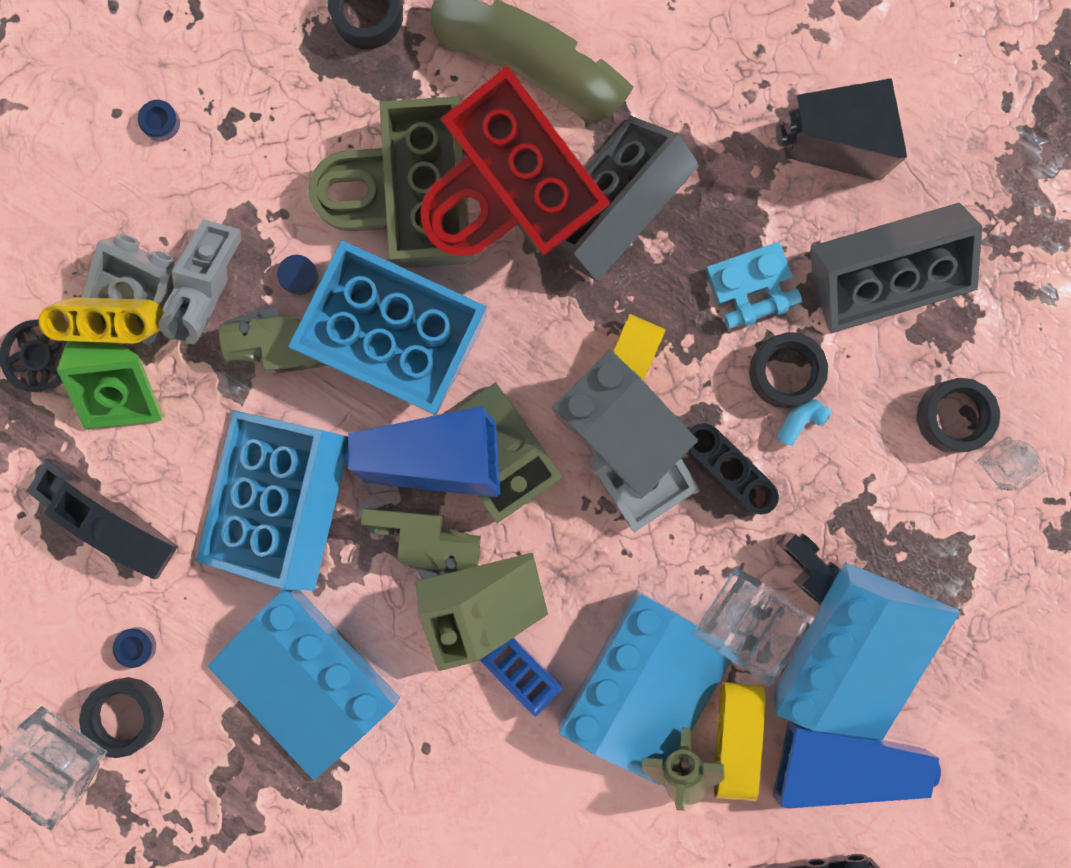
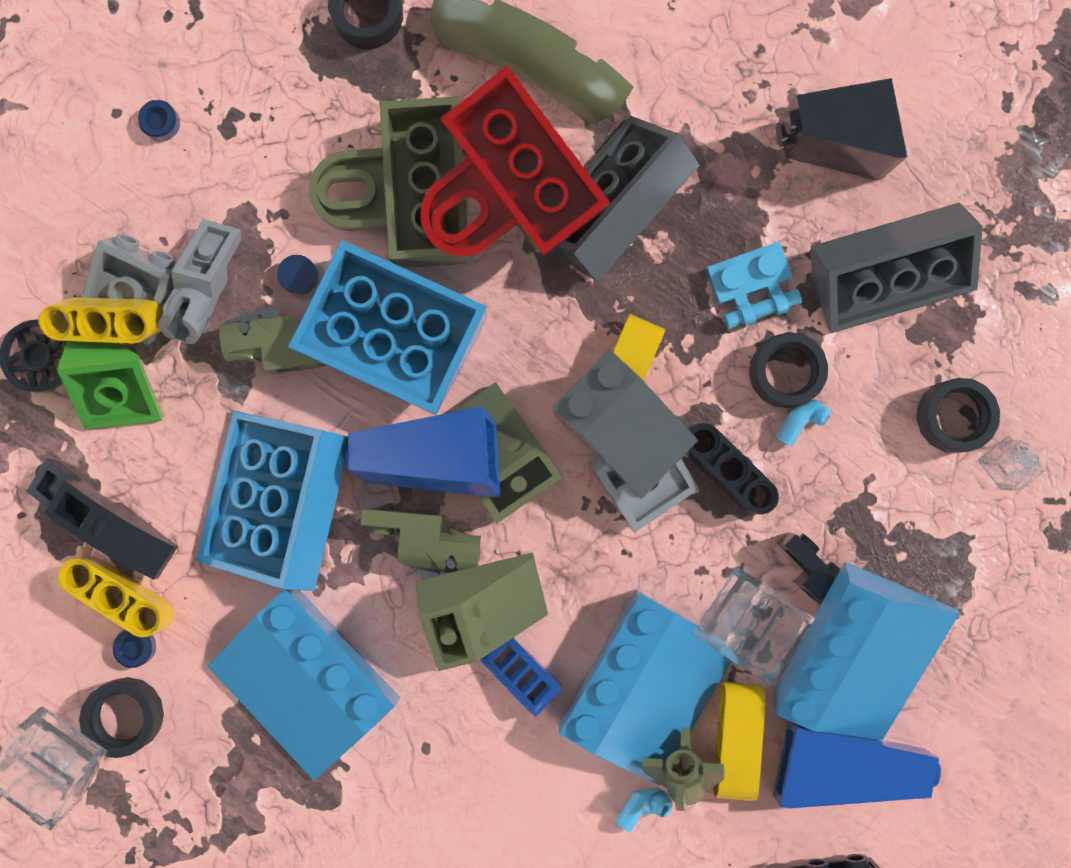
(98, 596): none -> yellow beam
(643, 802): none -> medium azure arm

